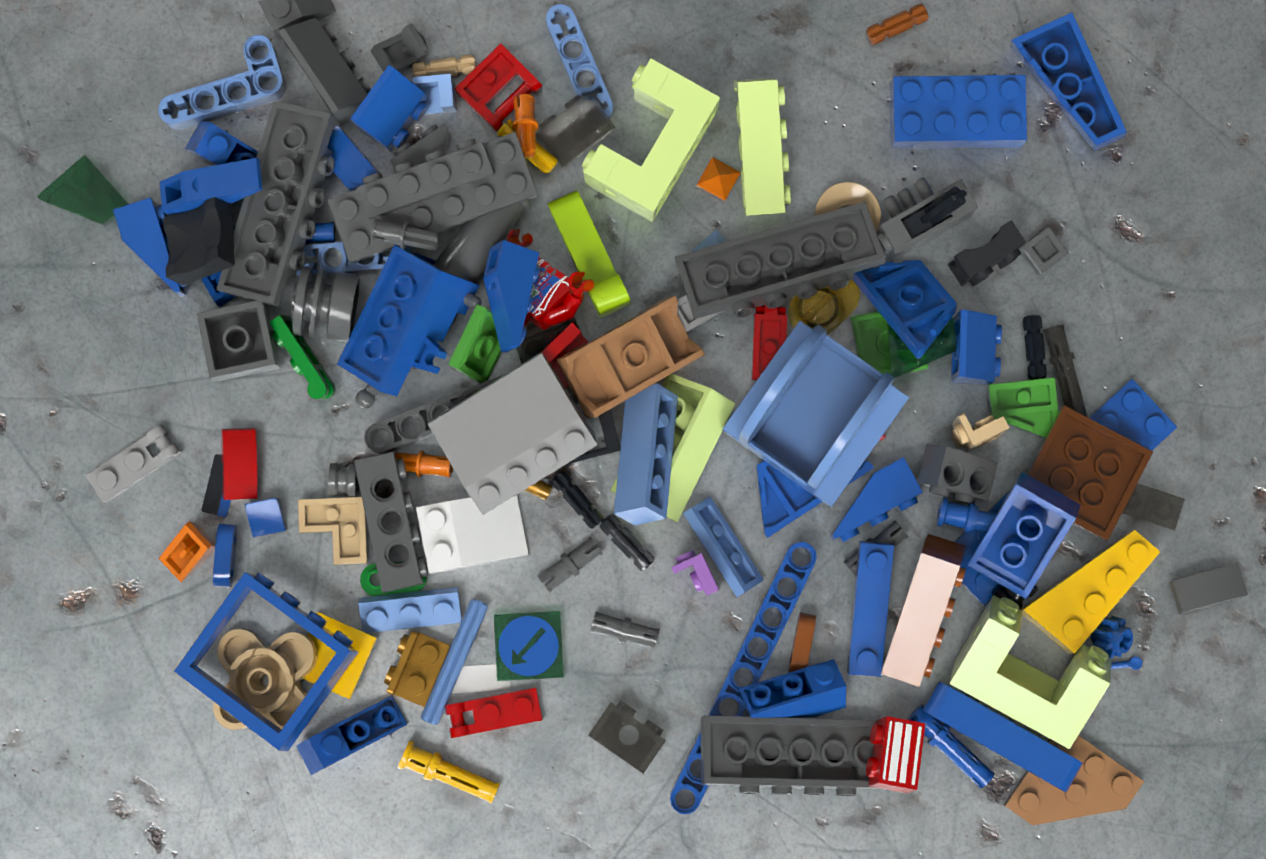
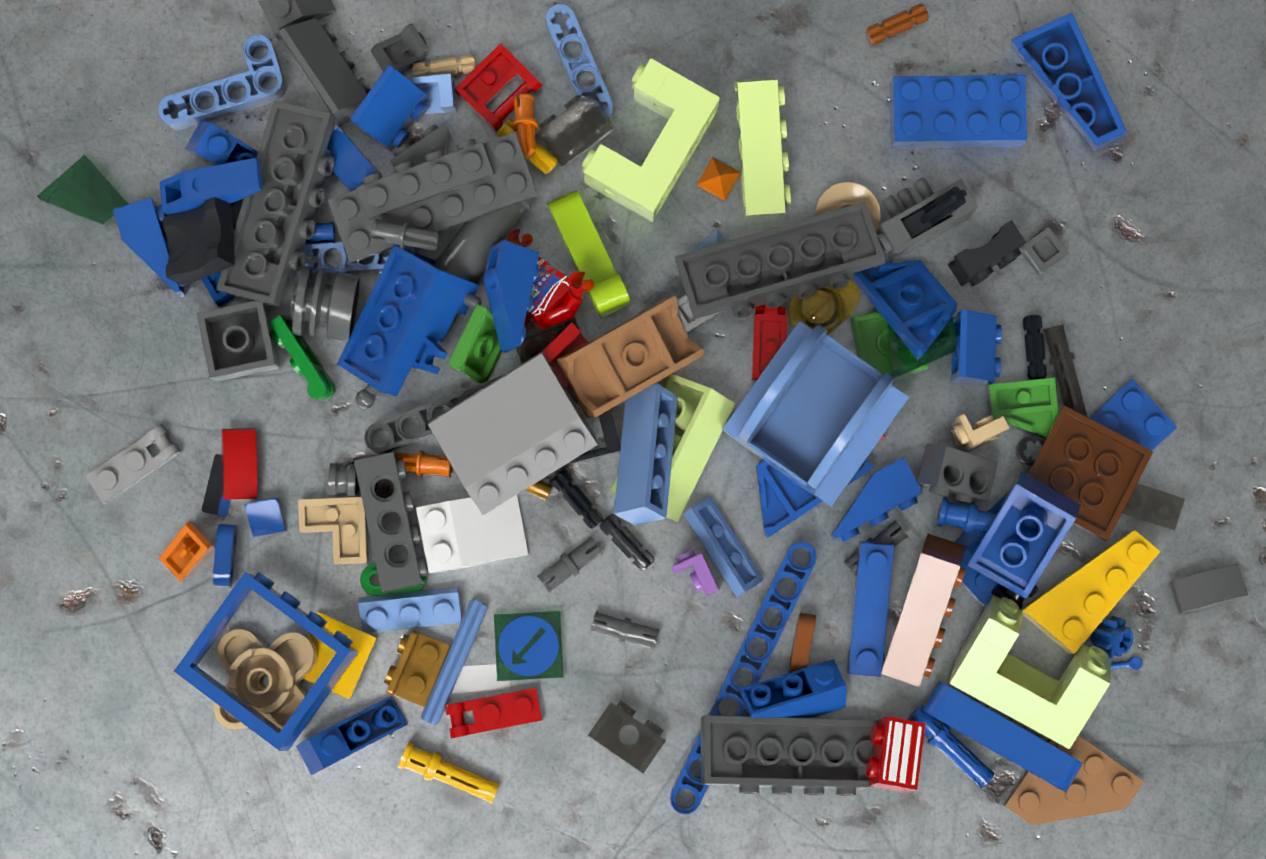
(1021, 446): none -> black bush

